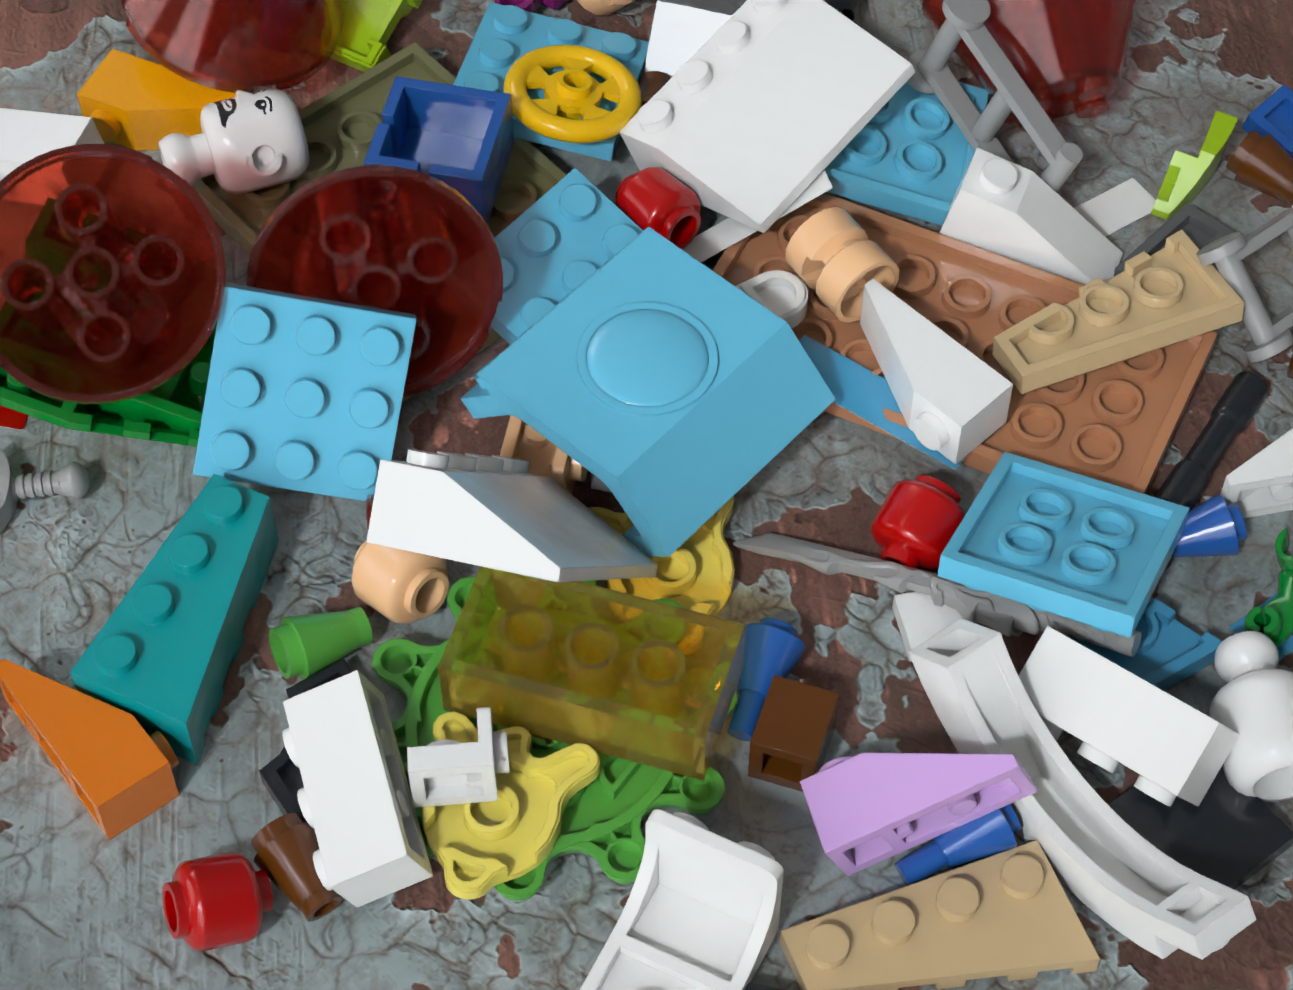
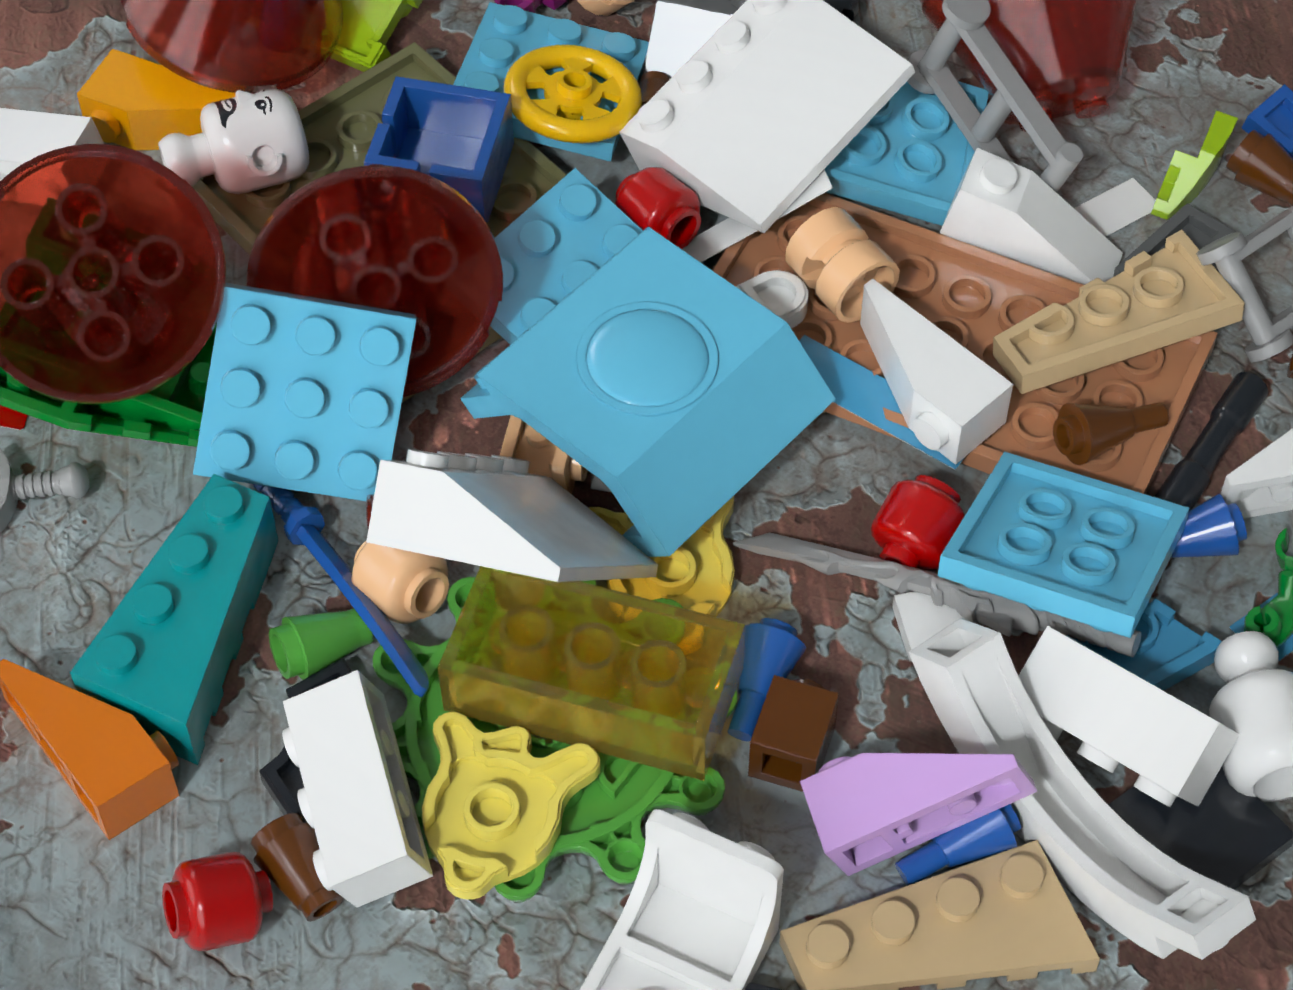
(304, 527): none -> blue sword
(457, 771): white bracket -> none
(1091, 430): none -> reddish brown cone

